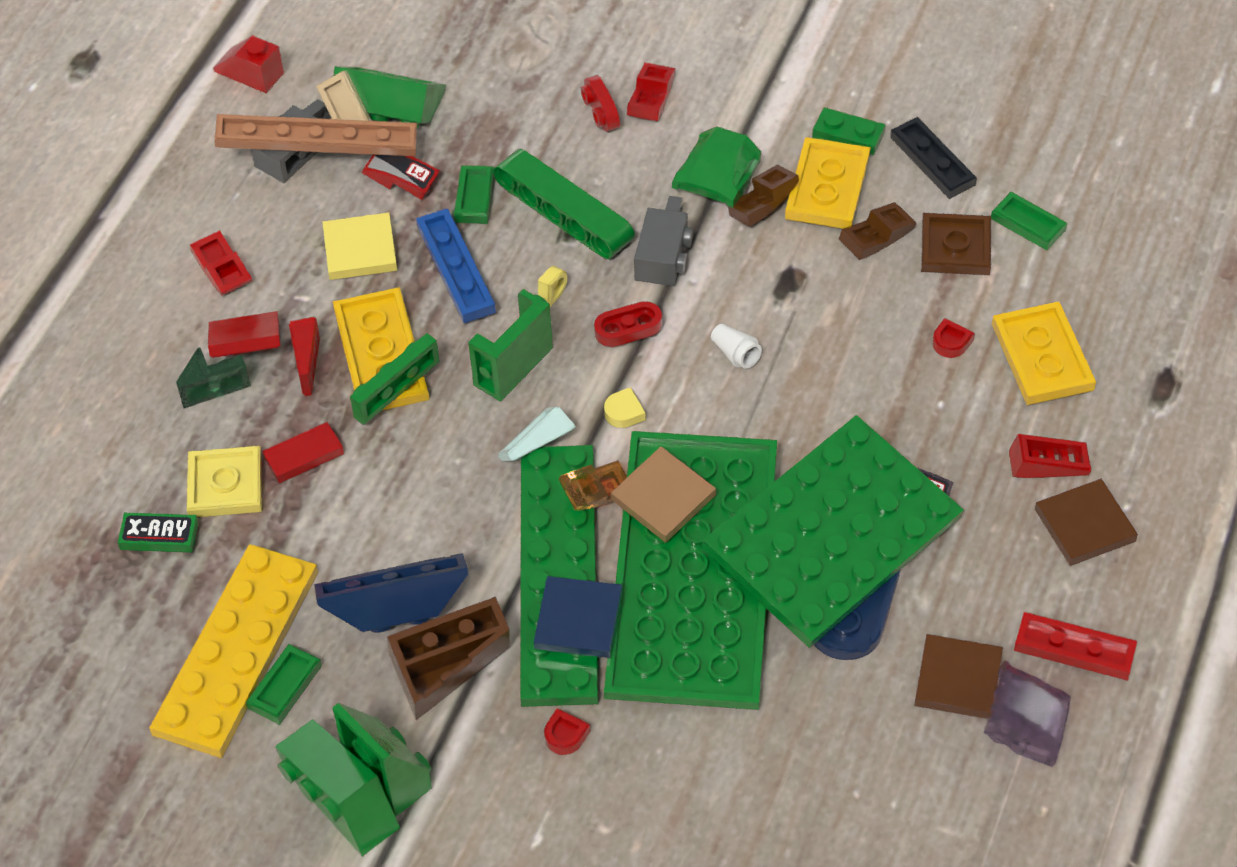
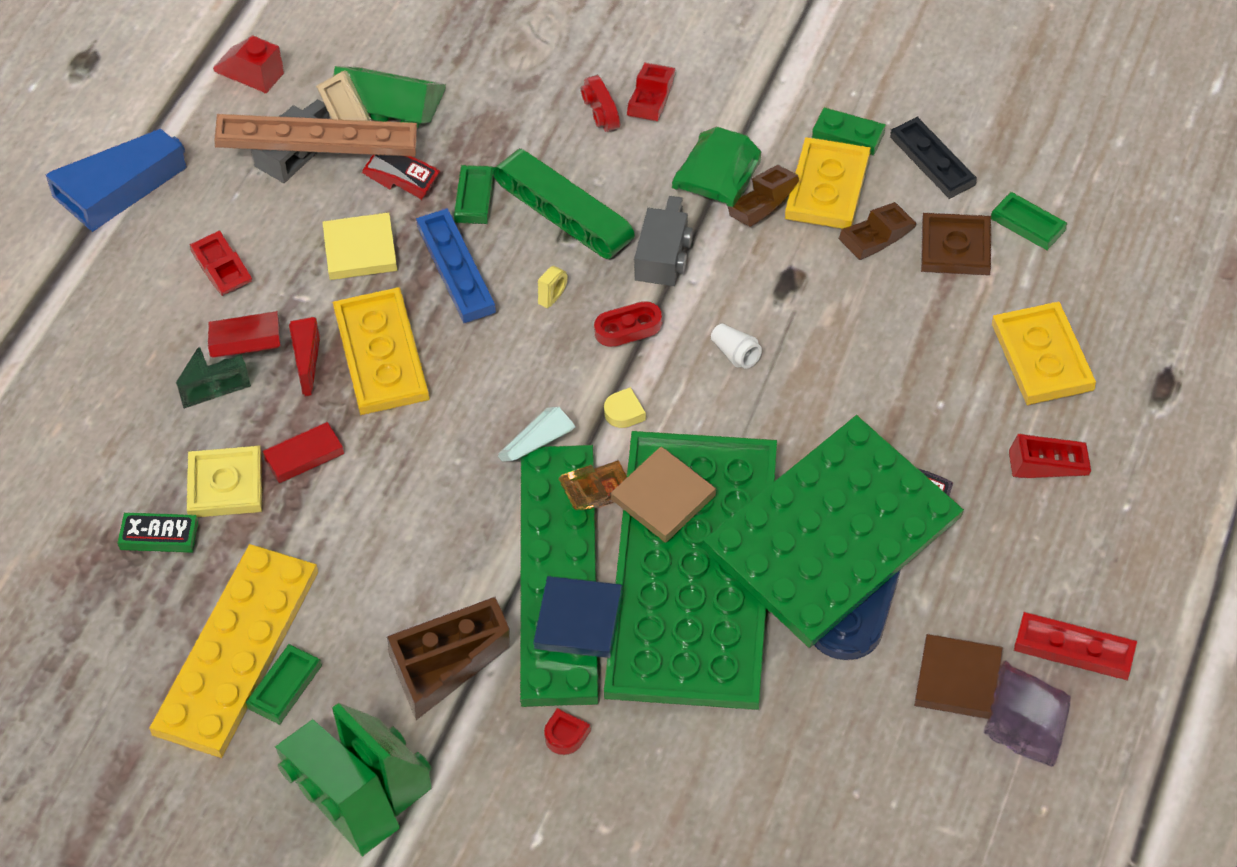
(117, 177): none -> blue slope
(393, 594): dark blue wedge -> none
(394, 378): green plate -> none
(507, 361): green panel -> none
(951, 339): red tile -> none
(1086, 522): reddish brown tile -> none

